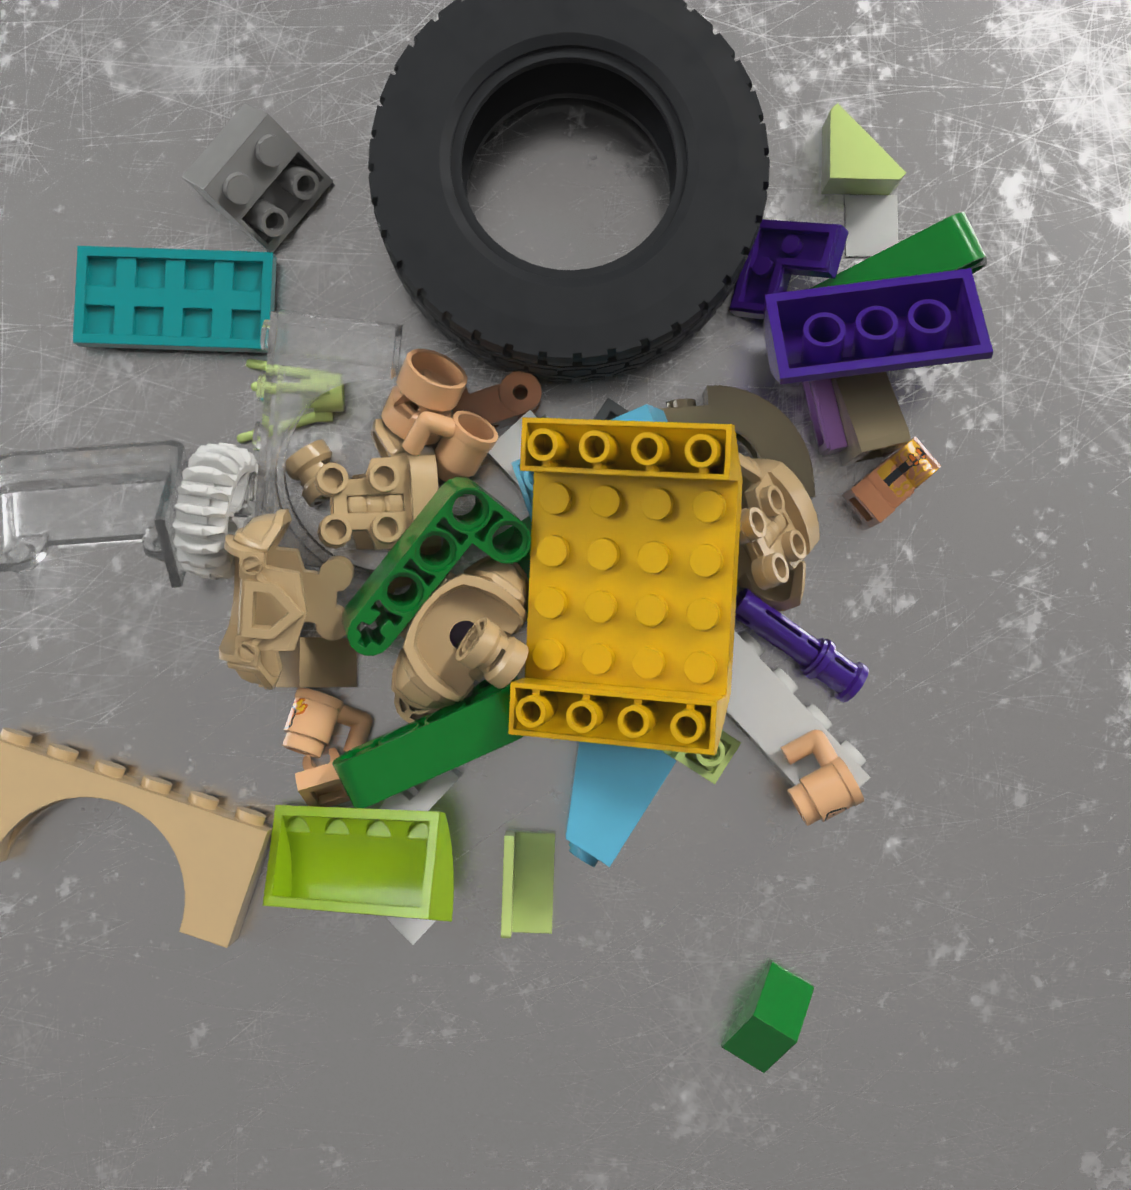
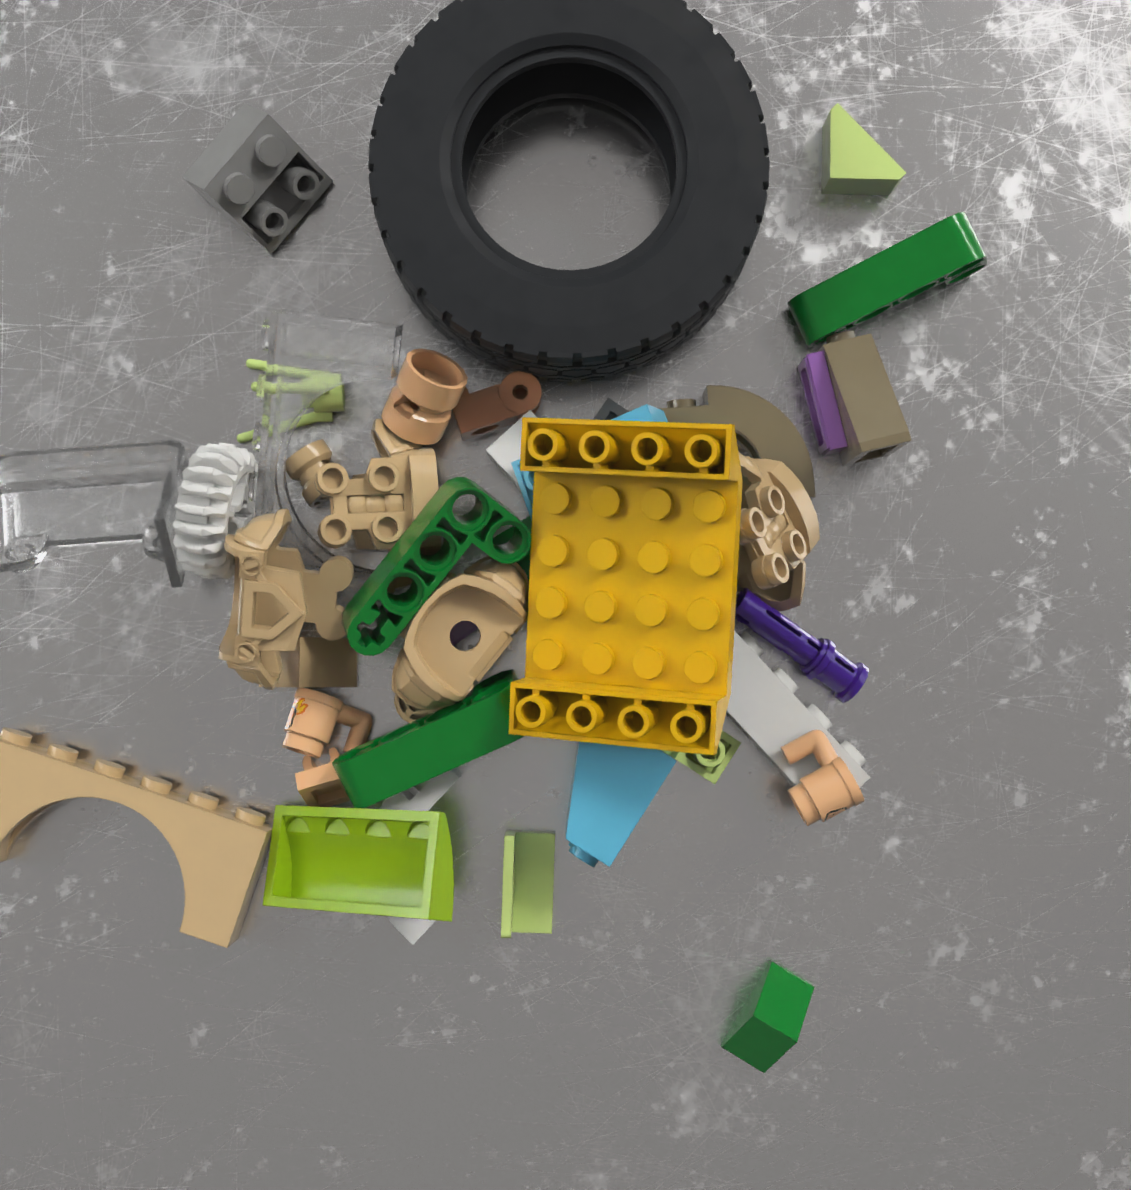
(172, 298): teal plate -> none
(463, 442): light nougat piece -> none
(492, 653): tan wheel -> none
(784, 251): dark purple tile -> none
(870, 223): white sticker -> none
(875, 327): dark purple slope -> none
(891, 482): nougat leg -> none

